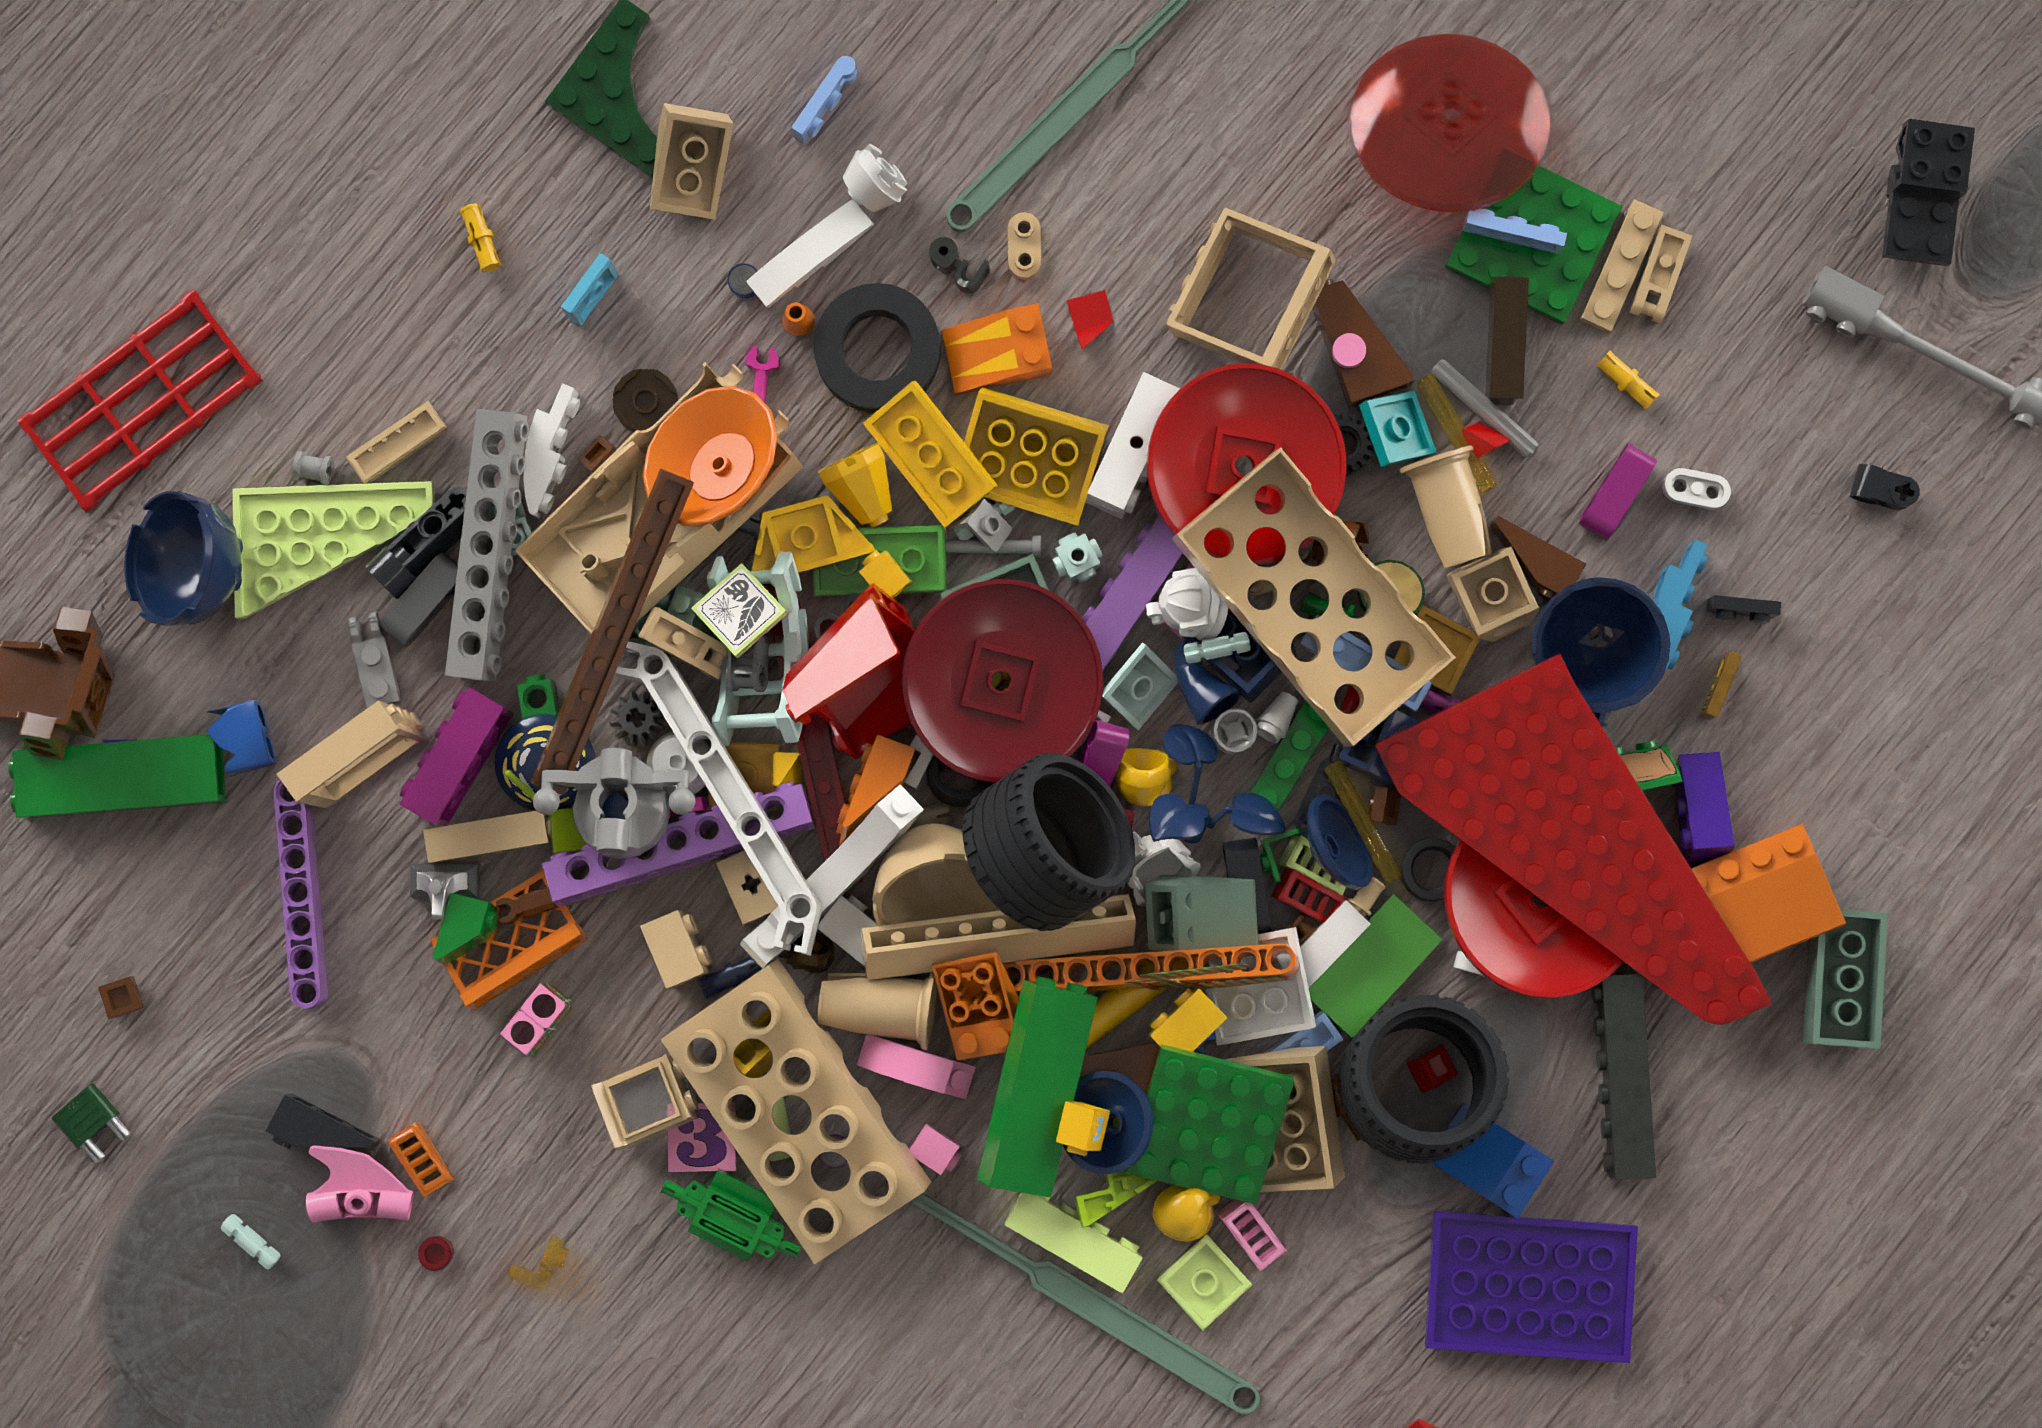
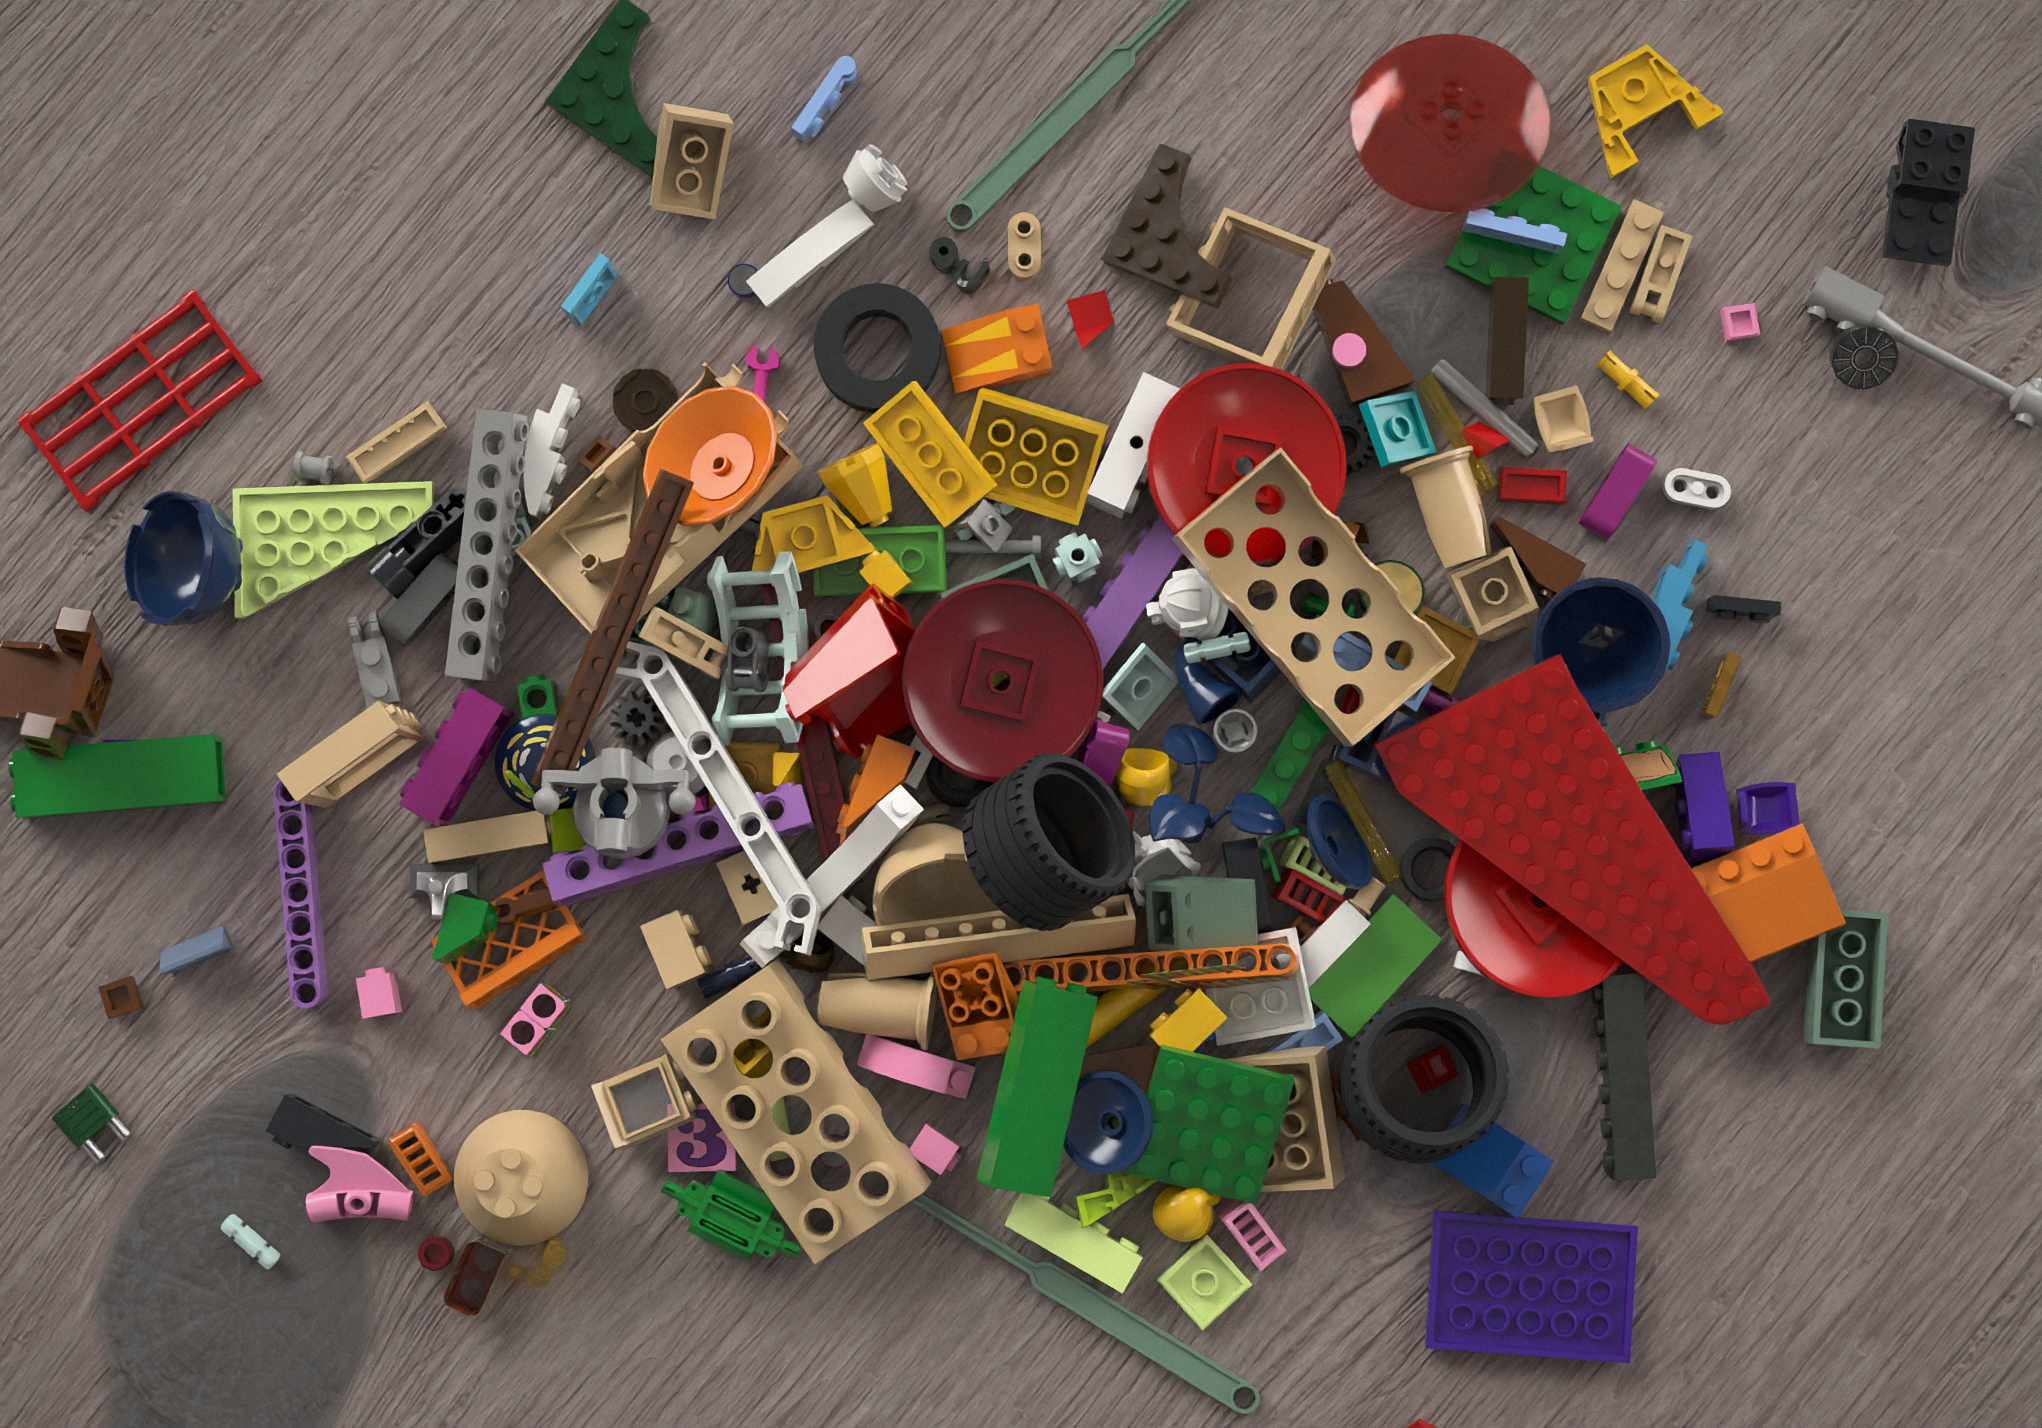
(194, 951): none -> sand blue slope
(245, 734): blue piece -> none
(378, 993): none -> bright pink brick
(453, 1292): none -> clear red piece
(480, 237): yellow pin -> none
(521, 1177): none -> tan cone
(739, 610): tile -> none
(798, 326): orange cone -> none
(1082, 1127): yellow brick -> none
(1154, 239): none -> dark brown plate
(1276, 719): white cone -> none
(1385, 805): reddish brown plate -> none
(1532, 485): none -> red tile
(1562, 419): none -> tan piece
(1635, 91): none -> yellow wing
(1740, 322): none -> bright pink tile
(1767, 808): none -> dark purple piece
(1874, 371): none -> tile
(1878, 487): black piece -> none

